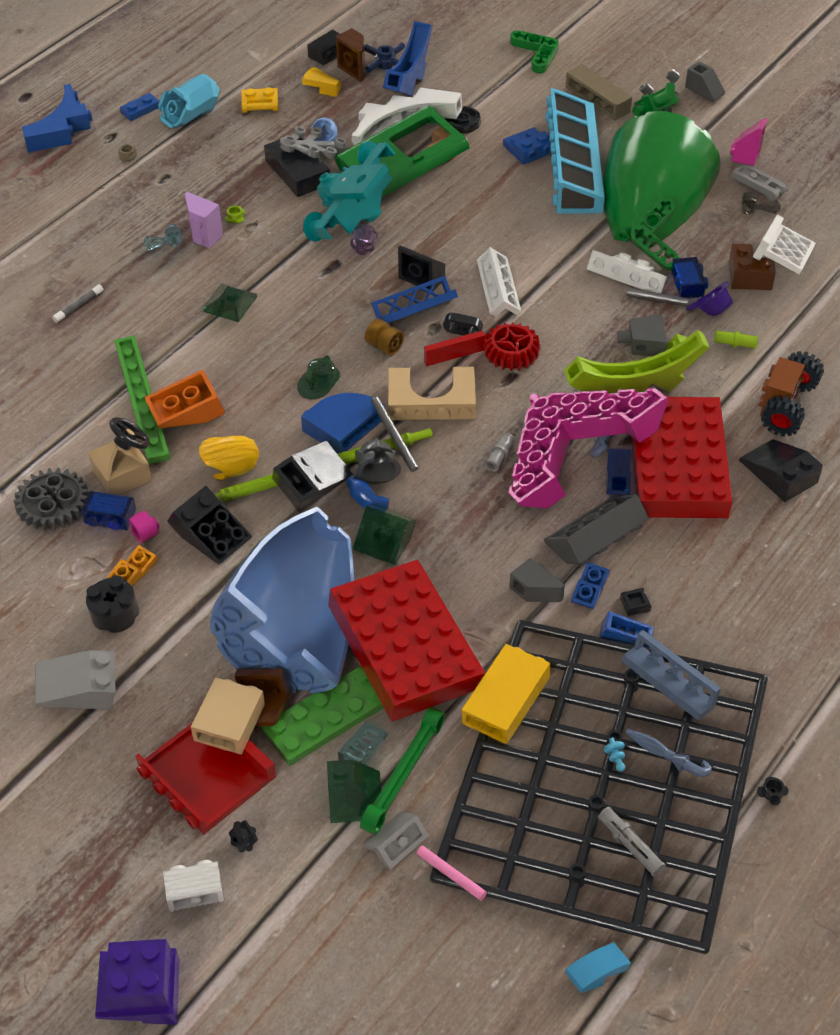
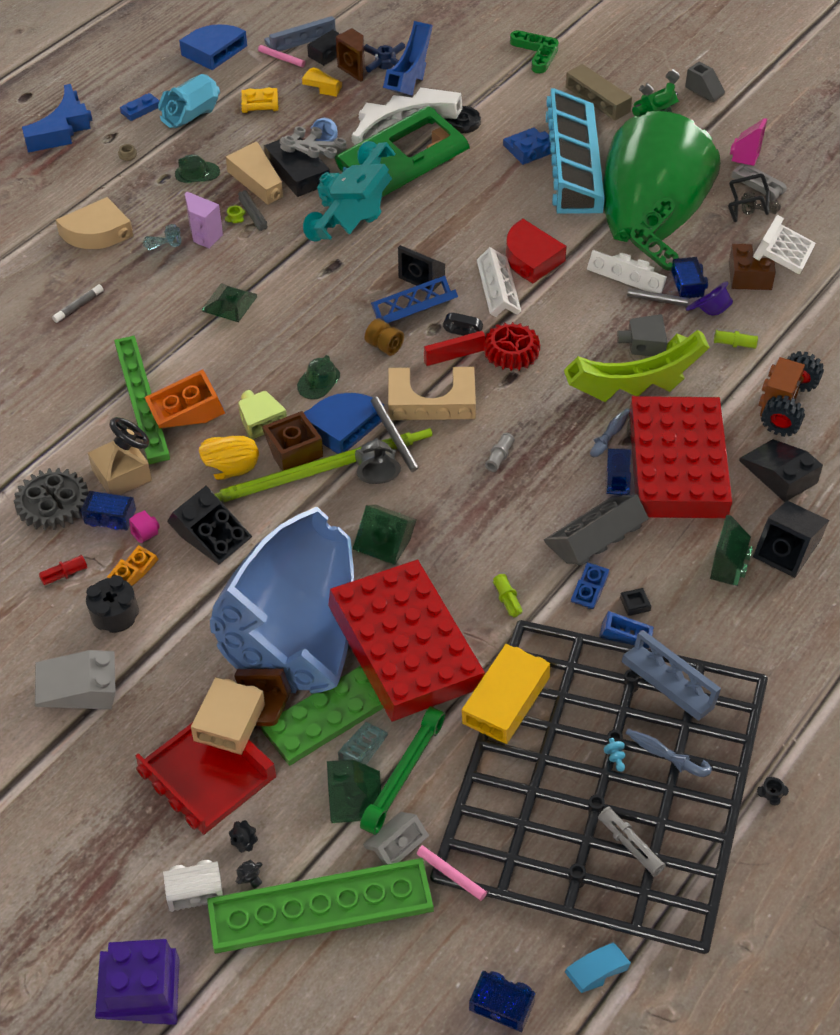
(63, 570): none -> red axle
(95, 226): none -> tan brick
(195, 169): none -> clear green piece
(213, 44): none -> blue brick
(248, 873): none -> black plant
(252, 210): none -> dark grey axle
(255, 172): none -> tan slope
(259, 411): none -> yellowish green torso
(282, 56): none -> bright pink bar
(293, 441): none -> reddish brown slope
(300, 34): none -> sand blue fence
(310, 474): black slope -> none
(319, 905): none -> bright green plate
(363, 239): clear purple head -> none
(363, 494): blue arm -> none
(502, 1000): none -> clear blue brick
(507, 595): none -> lime axle
(533, 251): none -> red brick
(535, 583): dark grey slope -> none
(570, 416): dark pink wedge -> none
(731, 553): none -> clear green slope
(734, 213): none -> black piece
(790, 538): none -> black slope

